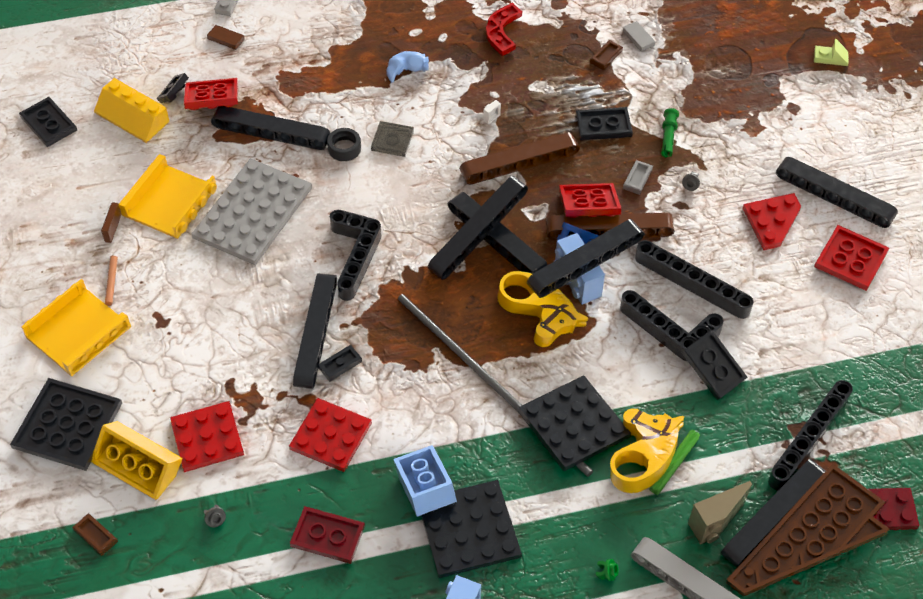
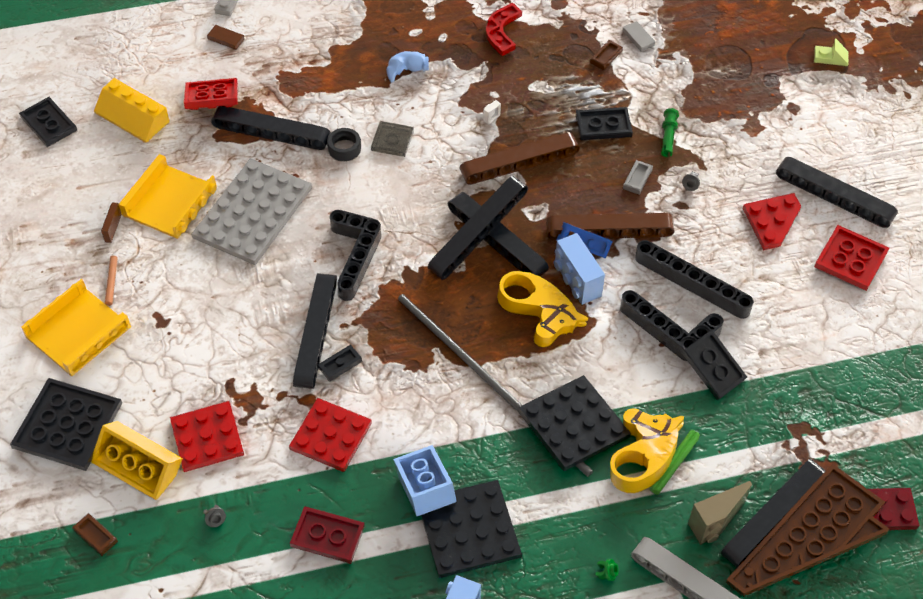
(170, 91): black plate -> none
(585, 258): black beam -> none
(589, 200): red plate -> none
(807, 441): black beam -> none

